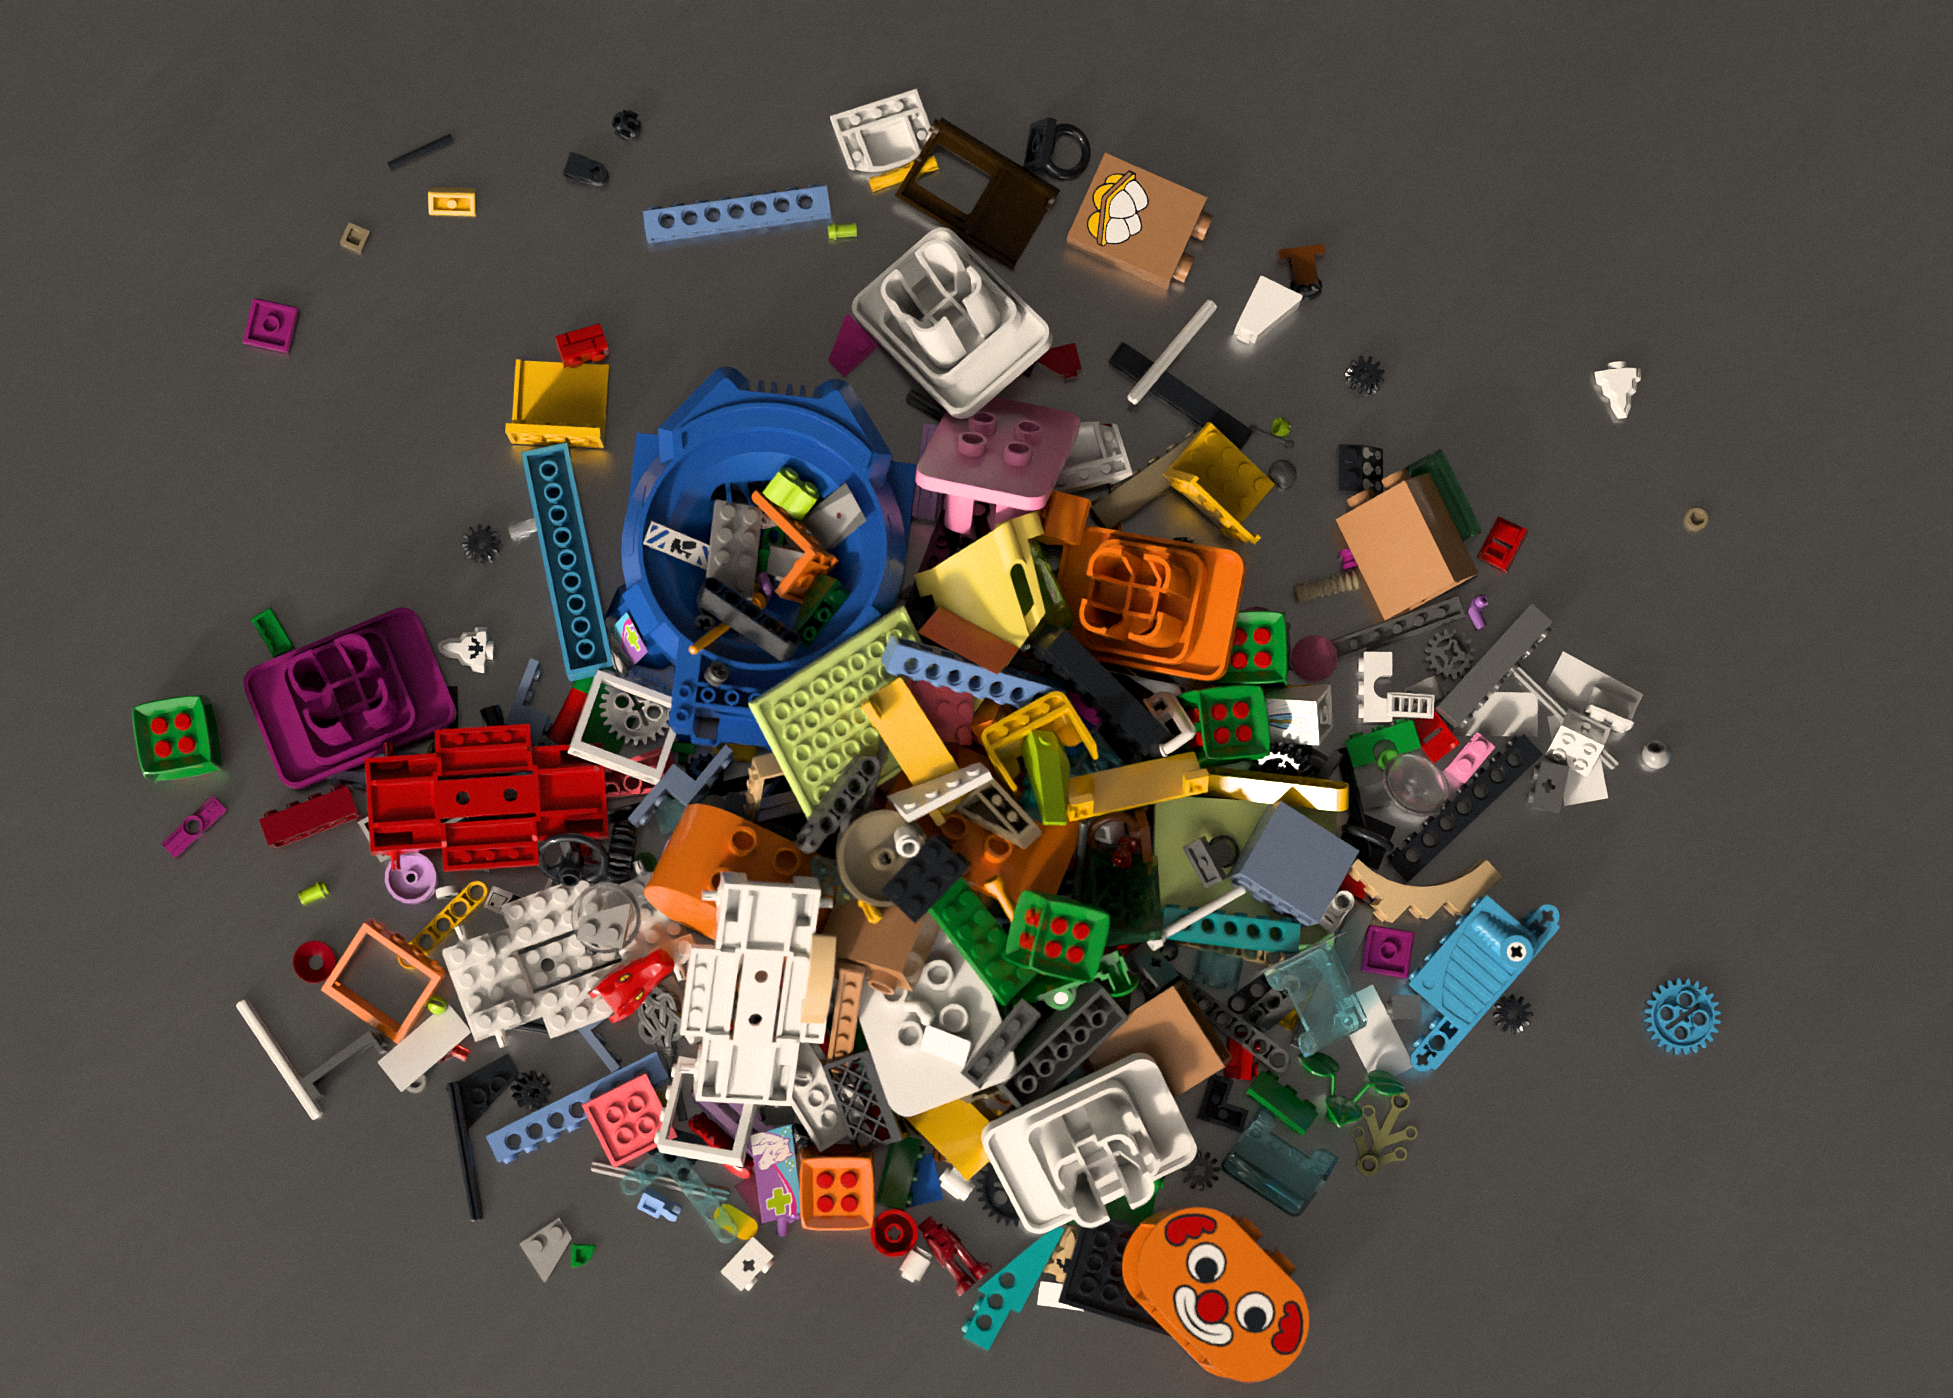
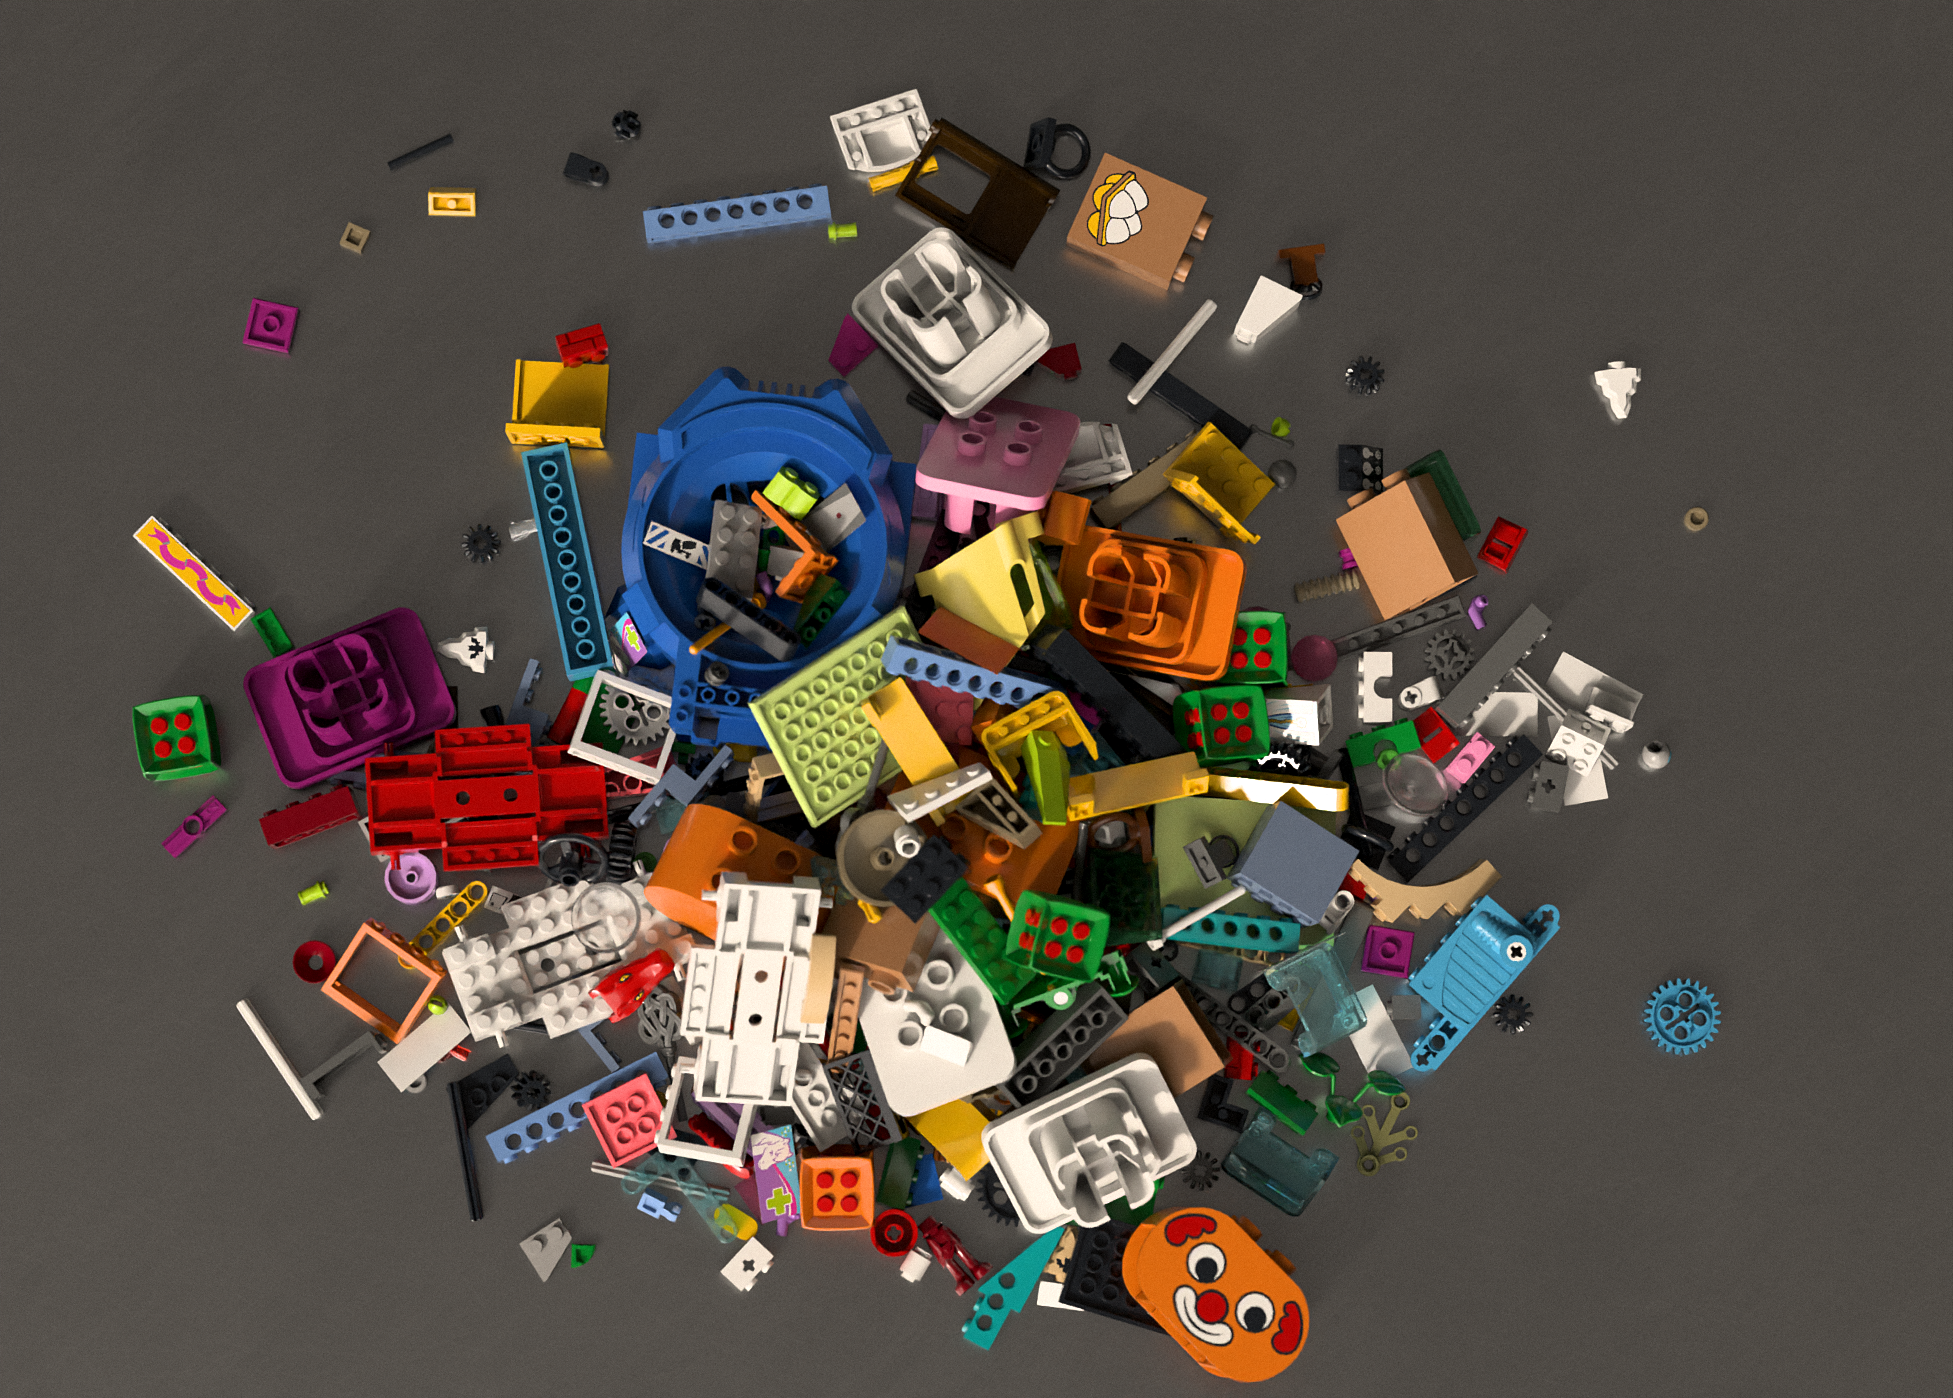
(194, 574): none -> brick
(606, 926): light grey wing -> none
(847, 798): dark grey piece -> none
(1001, 1043): dark grey piece -> none
(1124, 851): clear red bush -> none
(1175, 711): white piece -> none
(1410, 714): white slope -> none

